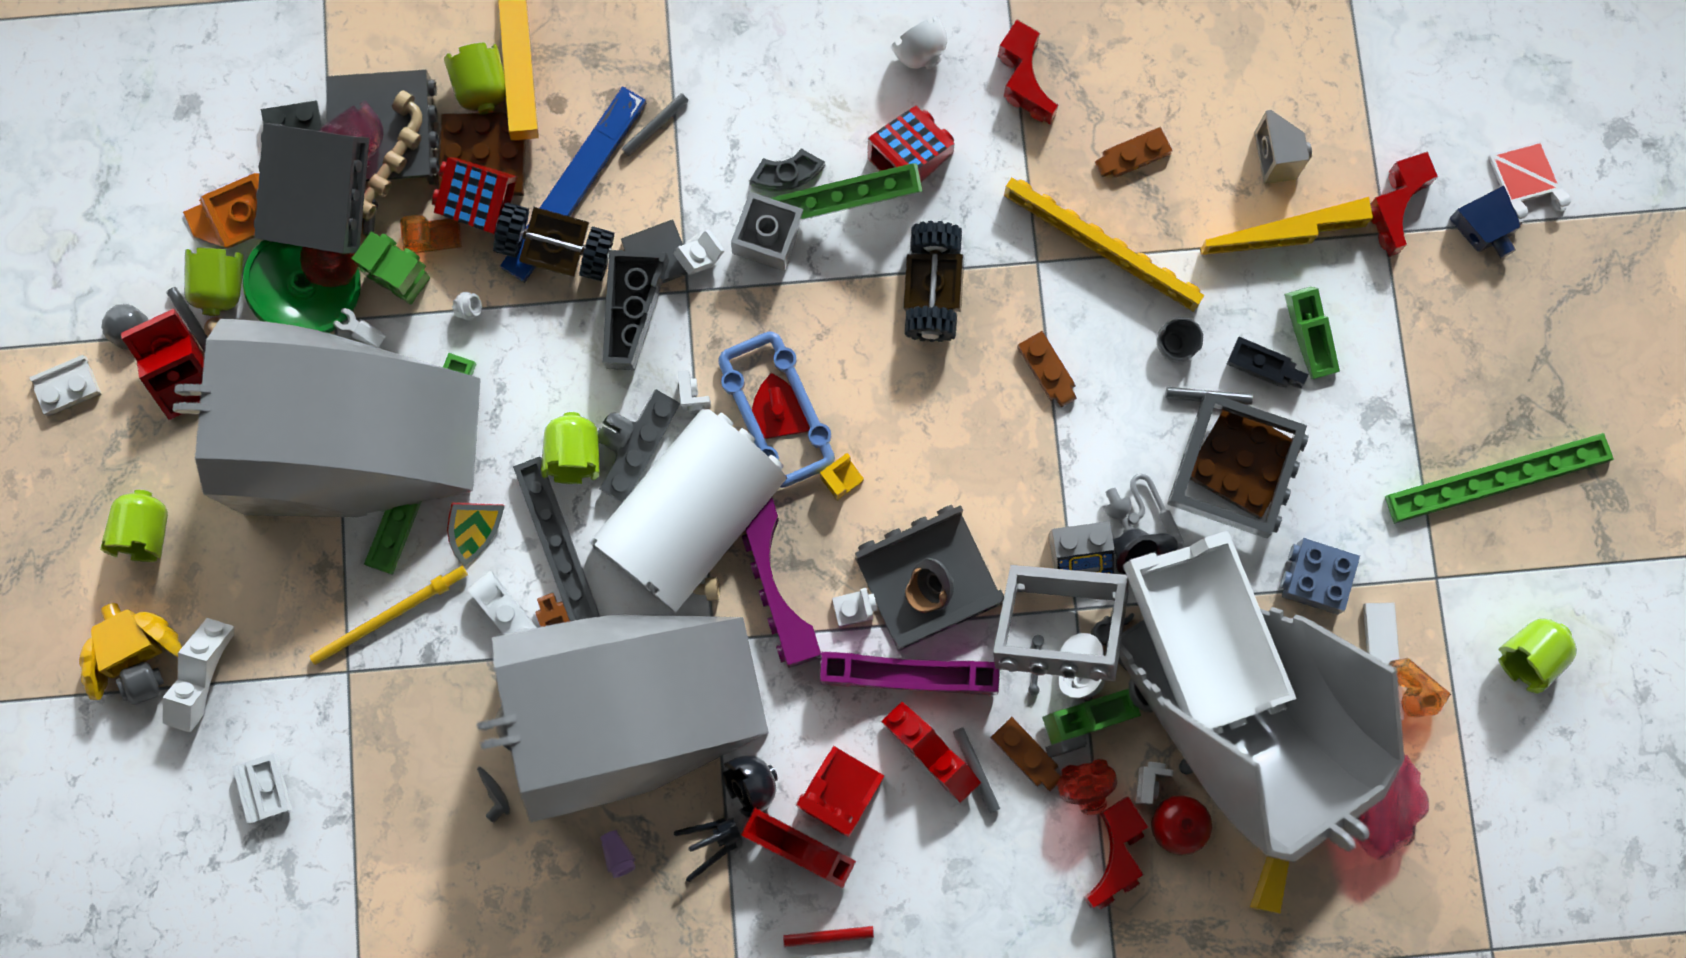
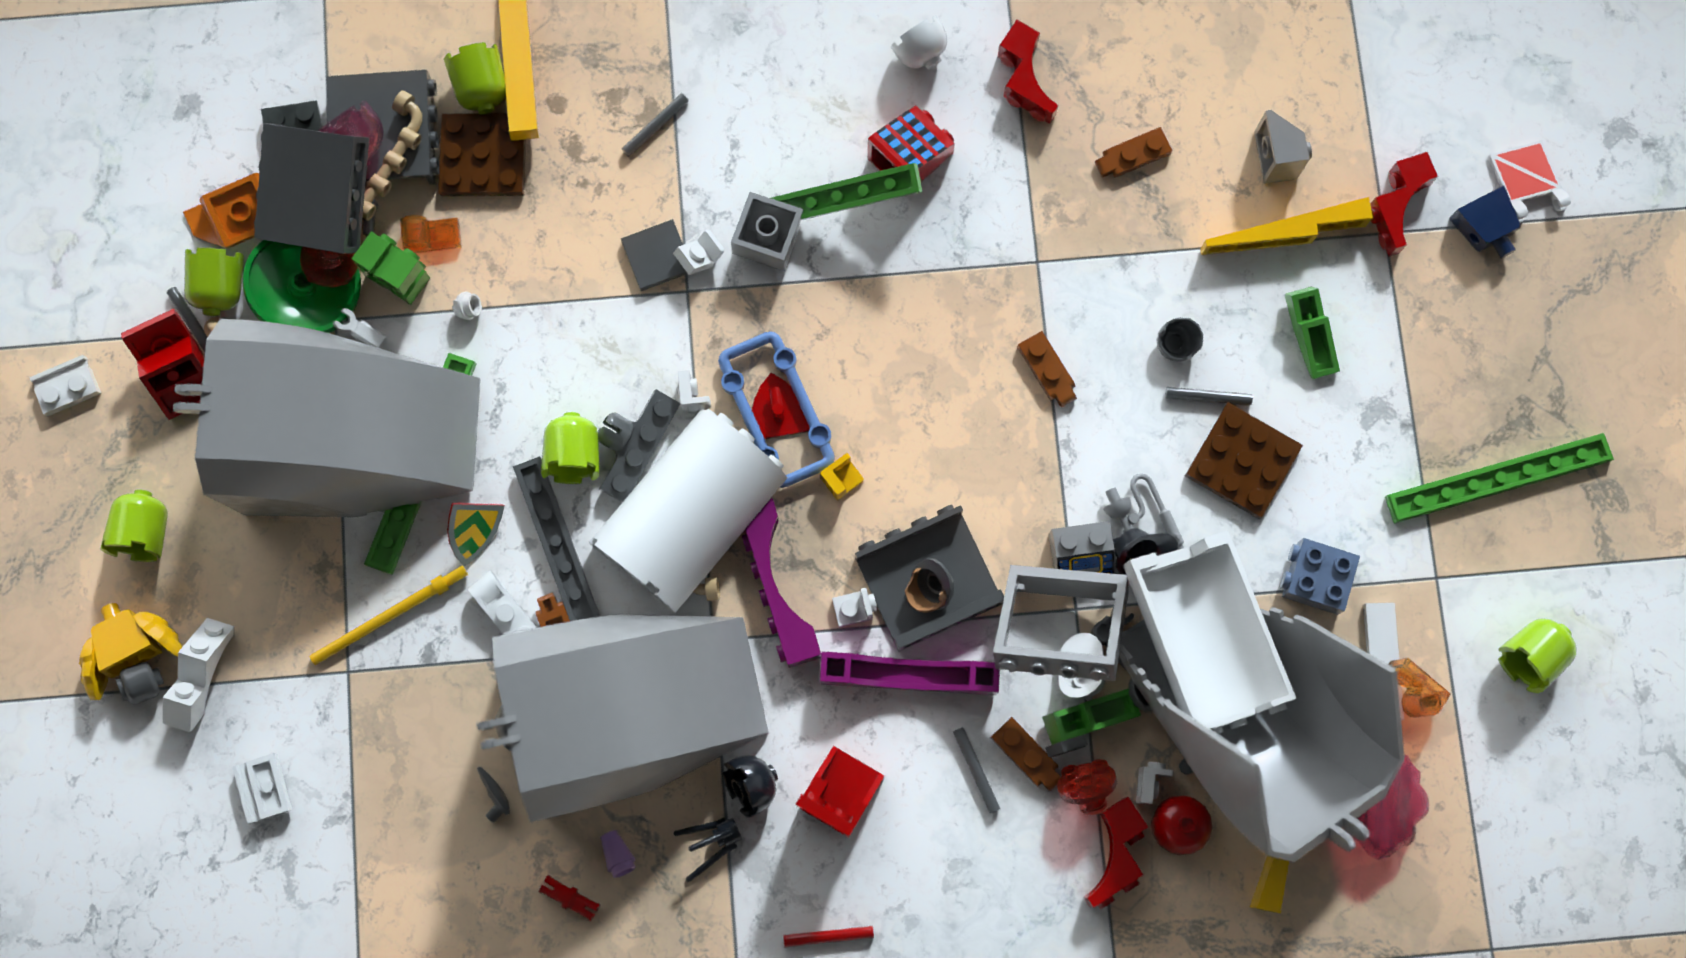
(119, 319): dark grey hair -> none
(473, 193): slope -> none
(553, 241): plate -> none
(569, 898): none -> red pin
(586, 165): blue tile -> none
(630, 302): dark grey wedge -> none
(787, 173): dark grey tile -> none
(798, 848): red arch -> none
(931, 751): red arch -> none
(933, 281): plate -> none
(1033, 689): dark grey hinge -> none
(1111, 249): yellow plate -> none
(1265, 364): black hinge -> none
(1289, 470): dark grey window -> none

